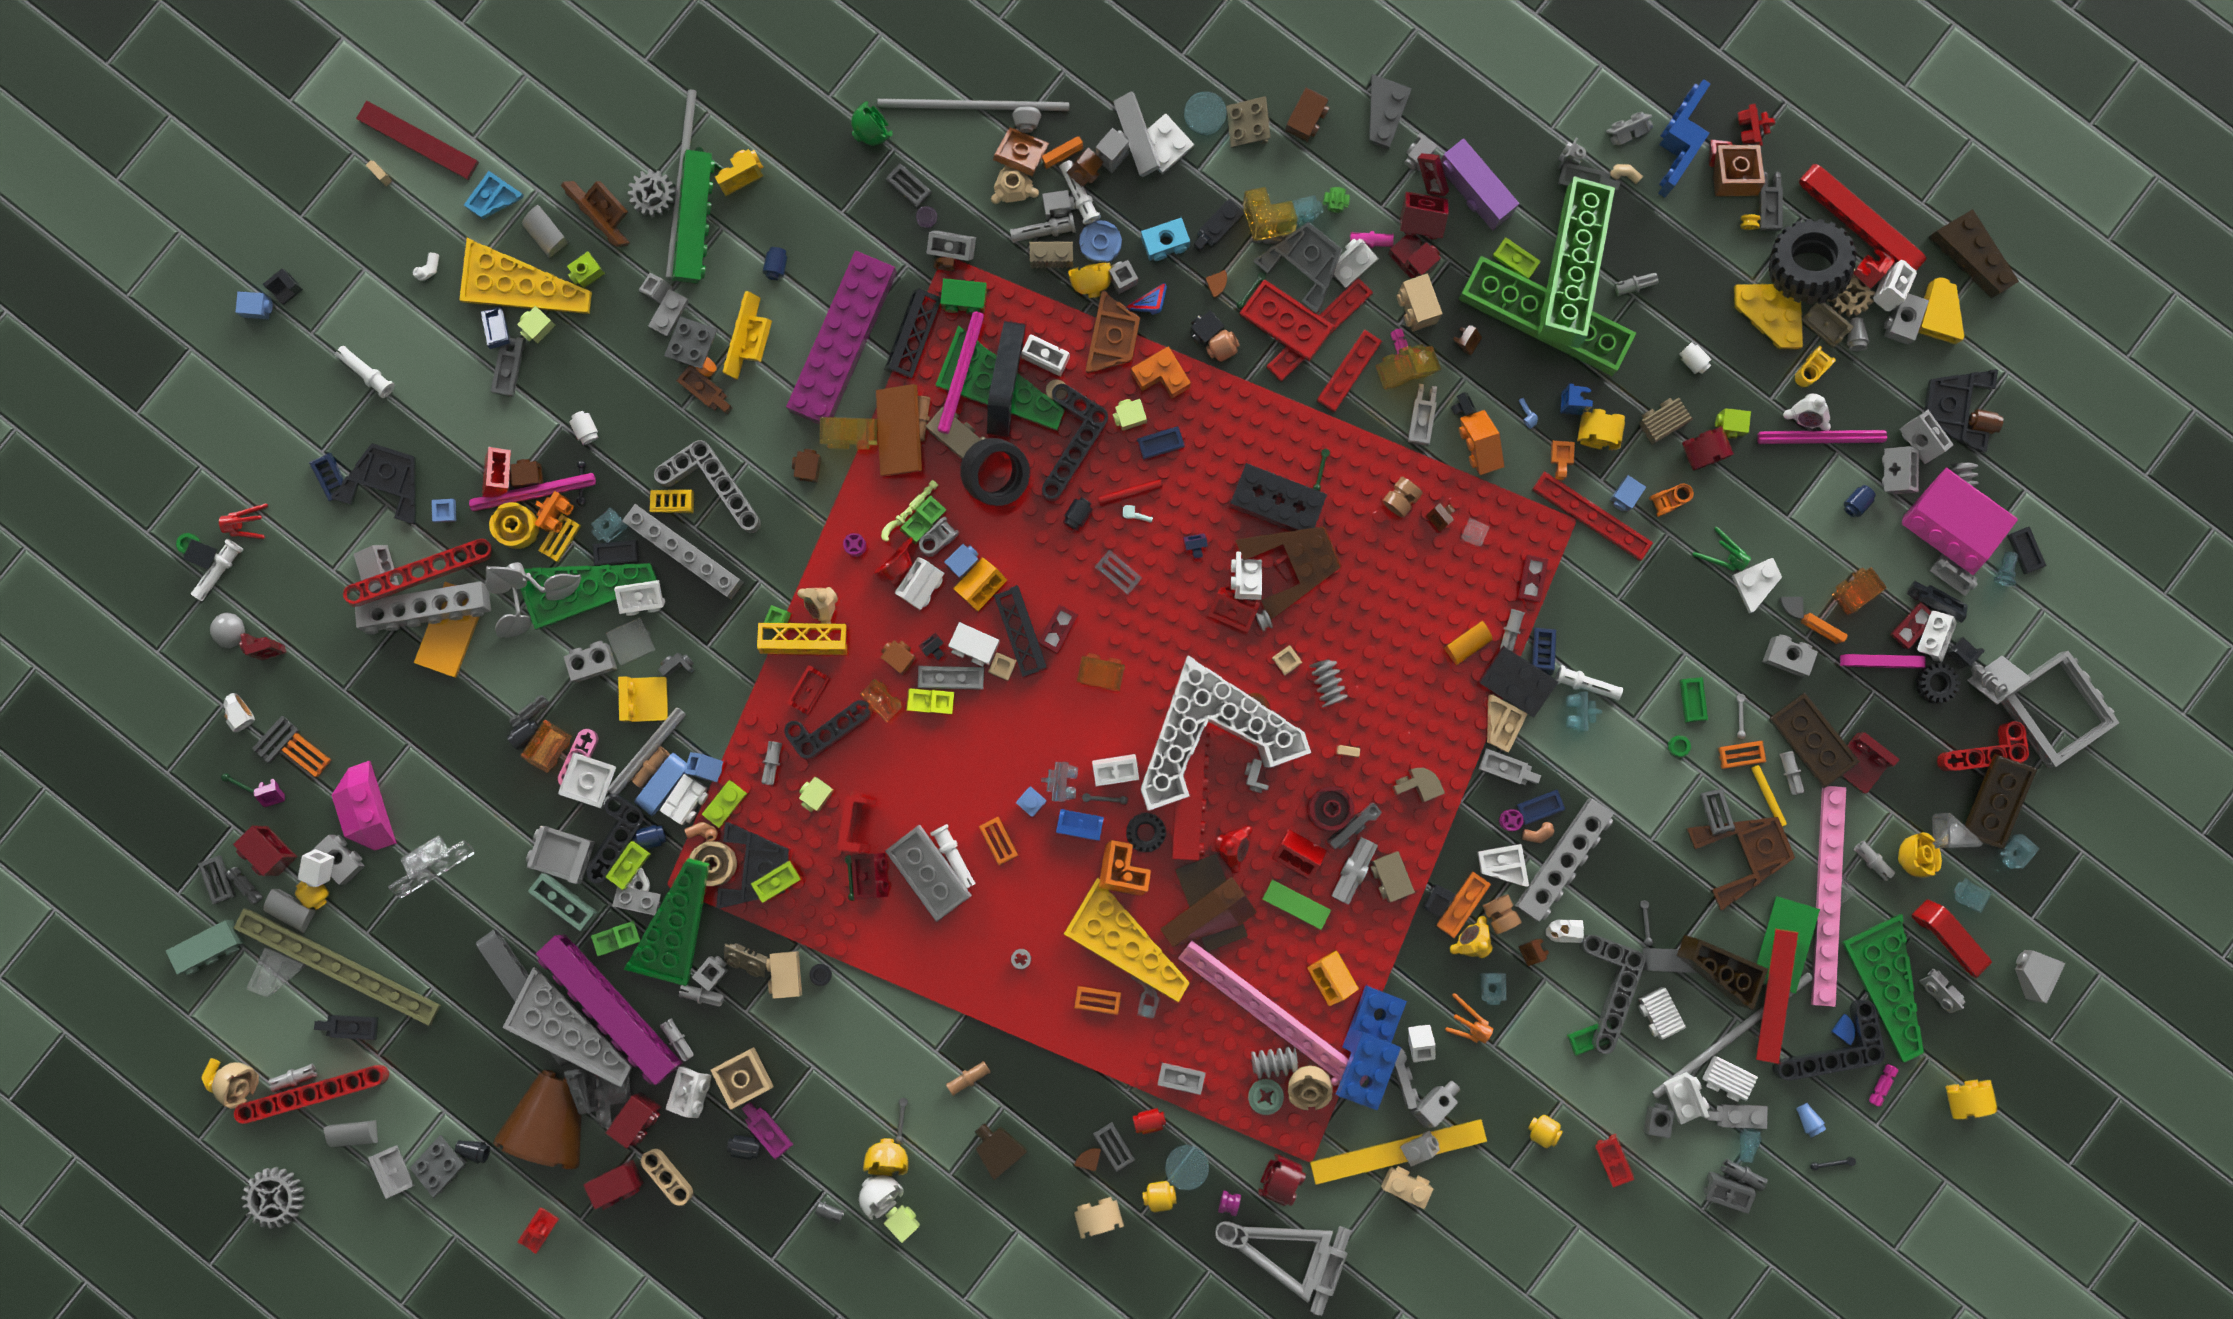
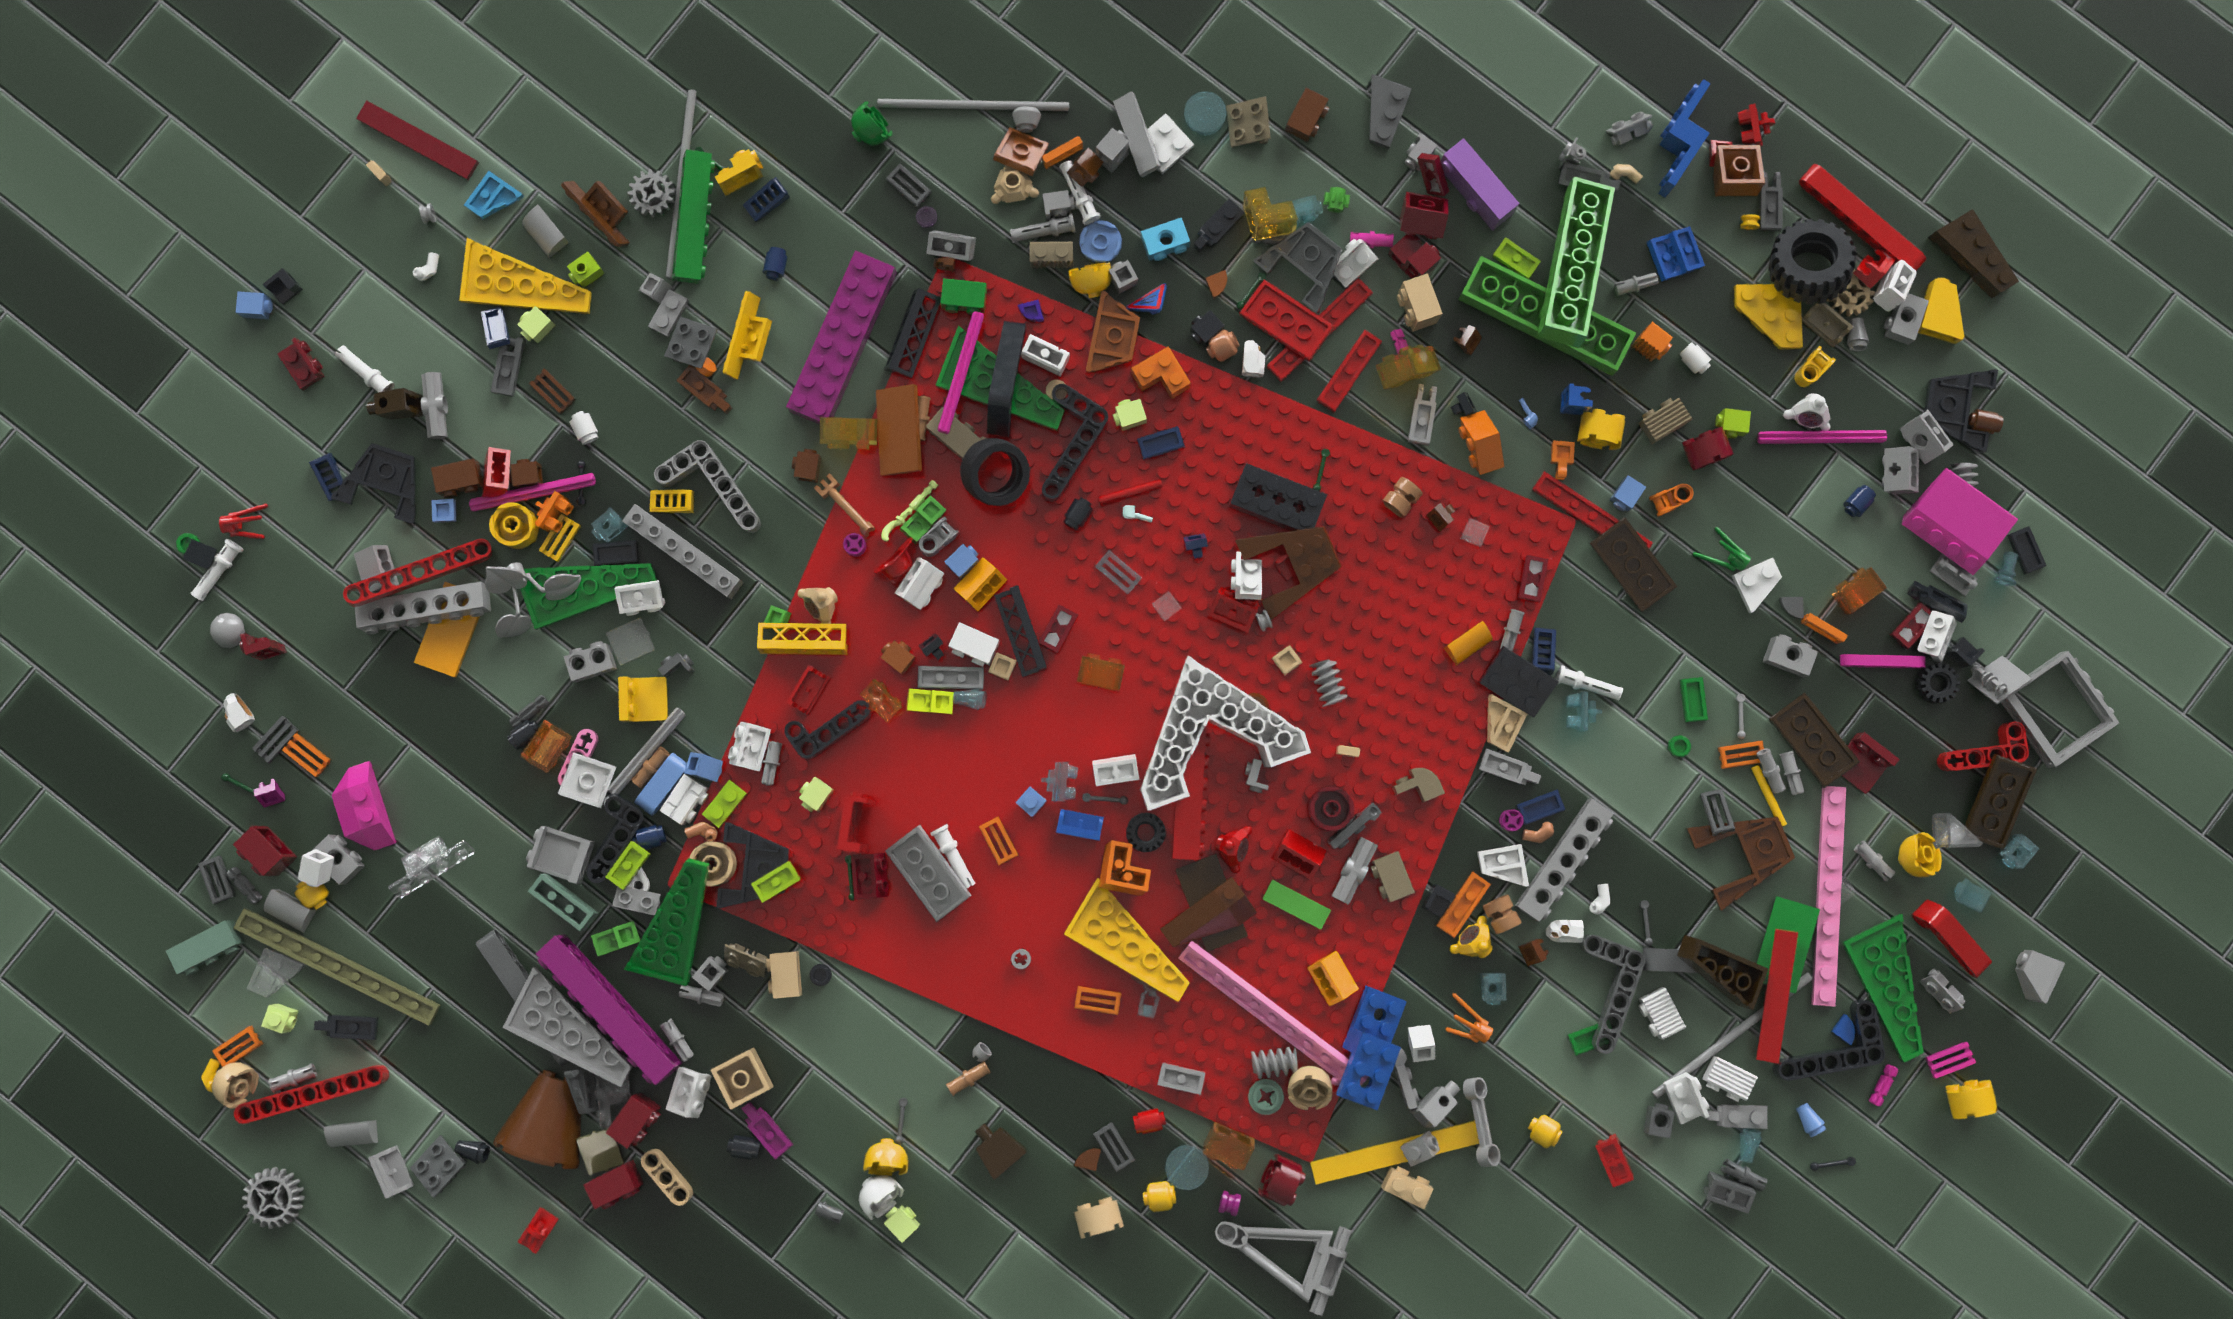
(253, 1037): none -> orange tile
(280, 1018): none -> yellowish green brick
(301, 364): none -> dark red bracket
(396, 404): none -> dark brown torso
(427, 213): none -> light grey bush
(434, 405): none -> light grey piece
(457, 477): none -> reddish brown brick
(540, 379): none -> reddish brown tile
(599, 1151): none -> olive piece
(749, 746): none -> white bracket
(768, 188): none -> dark blue slope
(865, 527): none -> medium nougat hinge
(970, 698): none -> clear light blue cone
(981, 1052): none -> light grey hinge
(1031, 311): none -> dark purple tile
(1166, 606): none -> clear tile
(1228, 1146): none -> clear orange brick
(1253, 360): none -> white rock
(1475, 1091): none -> light grey piece
(1602, 900): none -> white arm
(1633, 564): none -> dark brown tile
(1653, 342): none -> orange brick
(1675, 254): none -> blue slope
(1771, 770): none -> light grey pin
(1967, 1053): none -> dark pink tile

